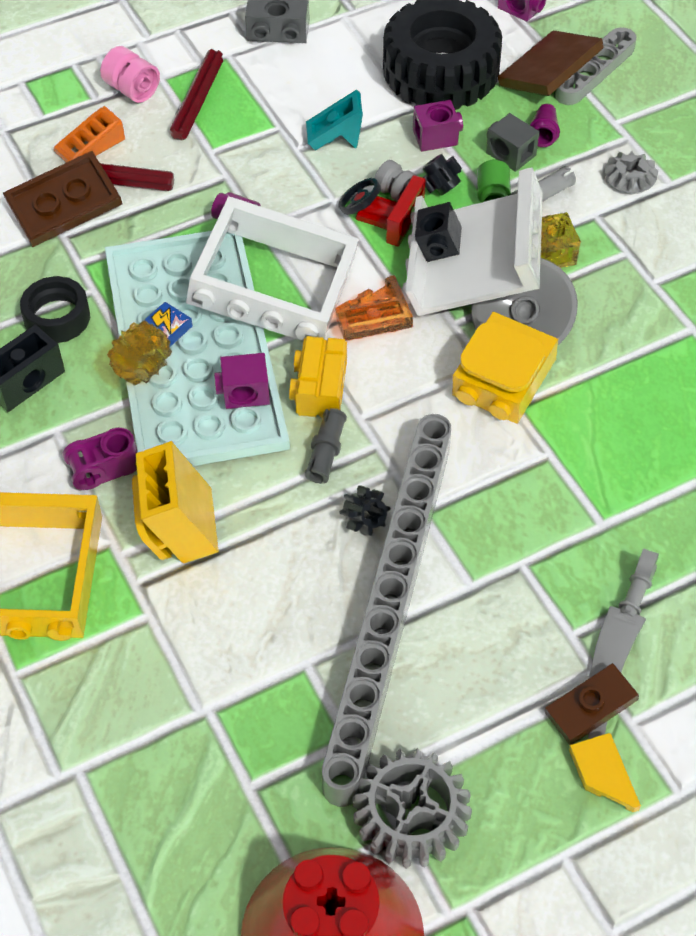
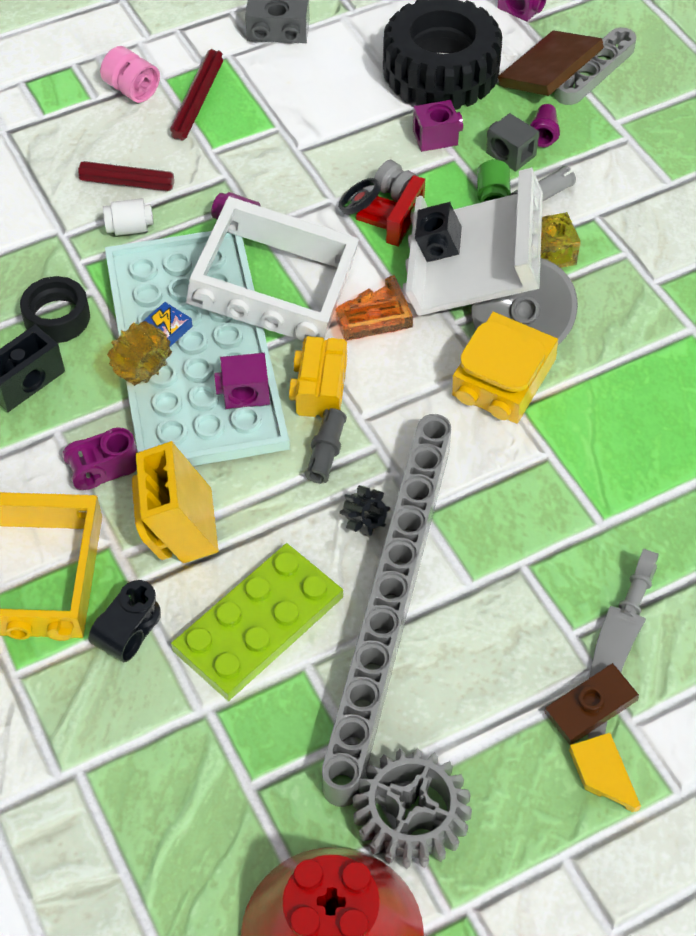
(62, 198): reddish brown tile -> none
(100, 130): orange slope -> none
(126, 621): none -> black piece
(128, 217): none -> white brick
(257, 621): none -> lime plate
(338, 119): teal slope -> none
(441, 174): black gear -> none
(635, 181): light grey gear -> none

